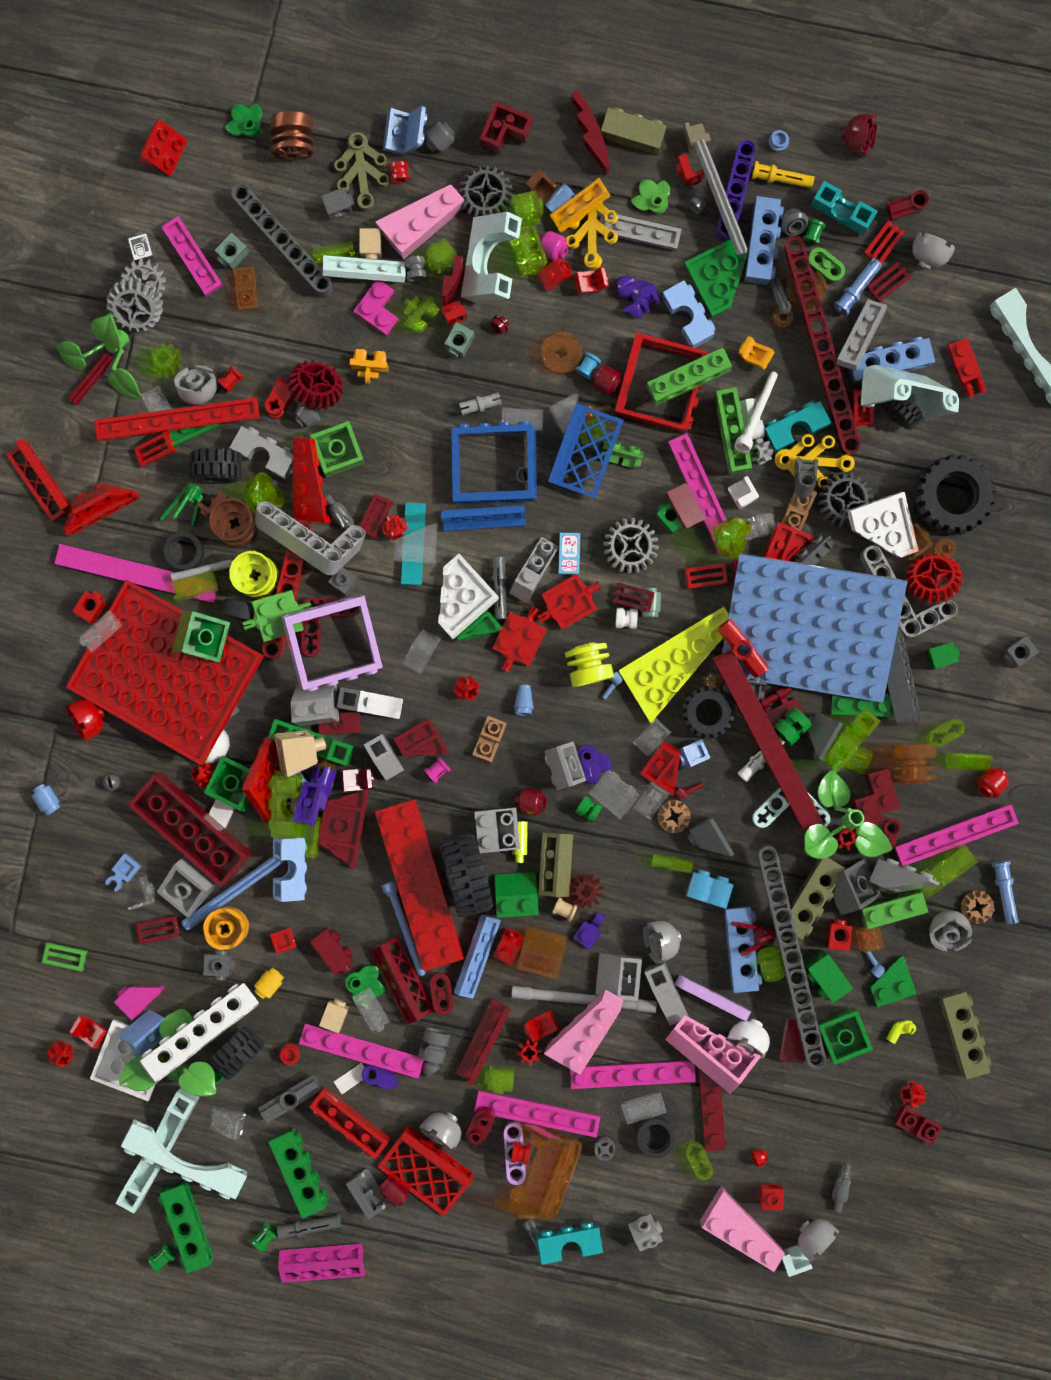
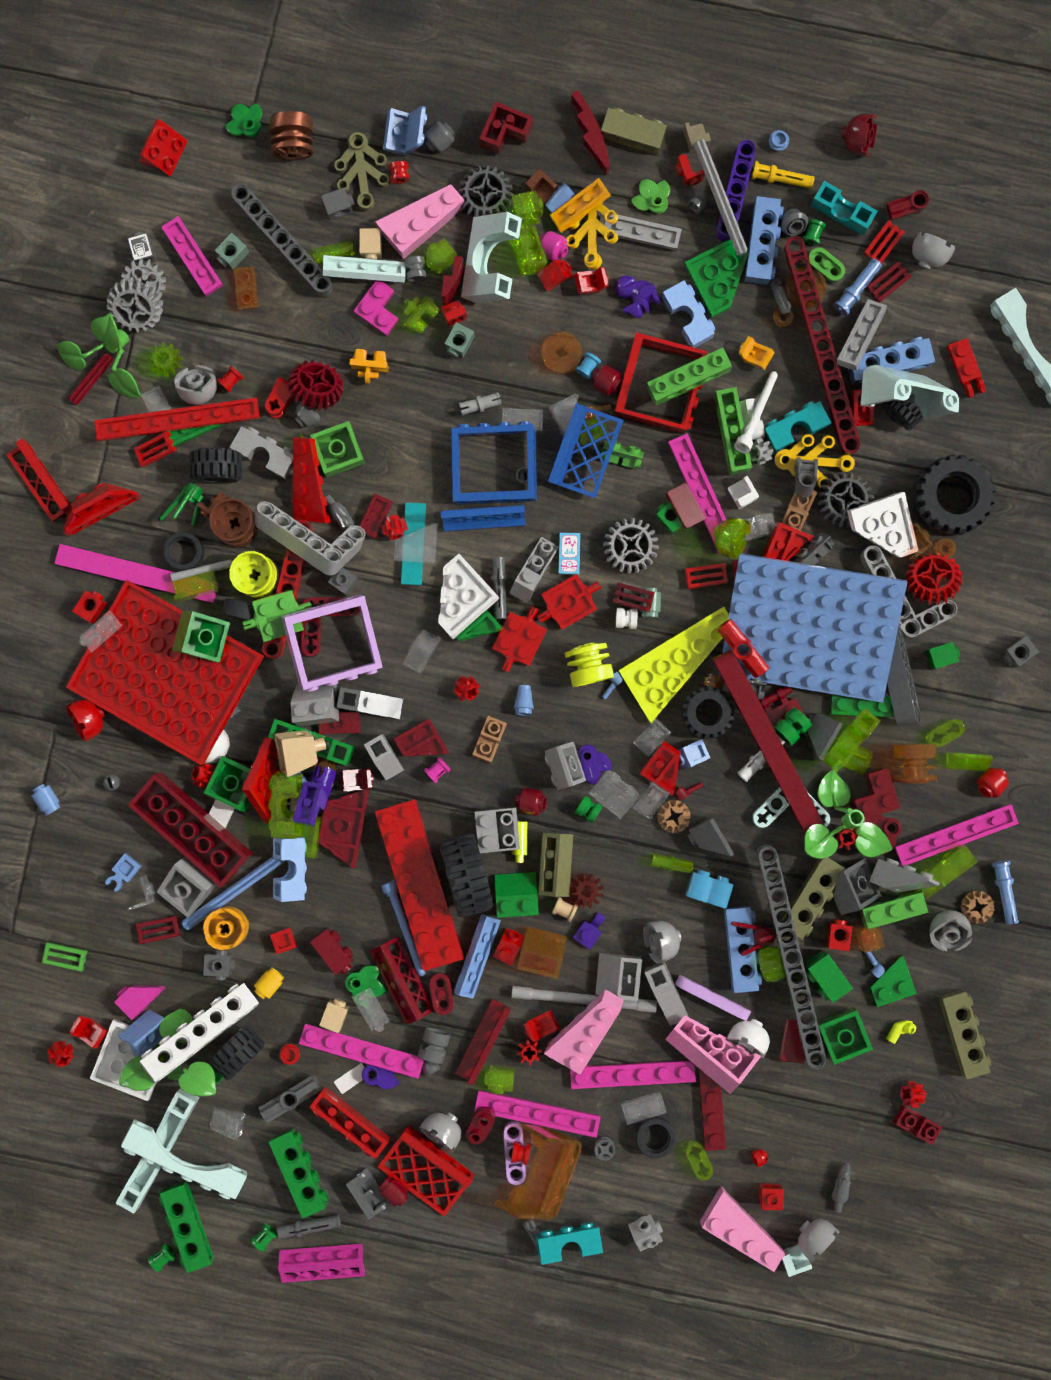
(260, 489): clear neon green cylinder -> none
(499, 324): dark red plate -> none

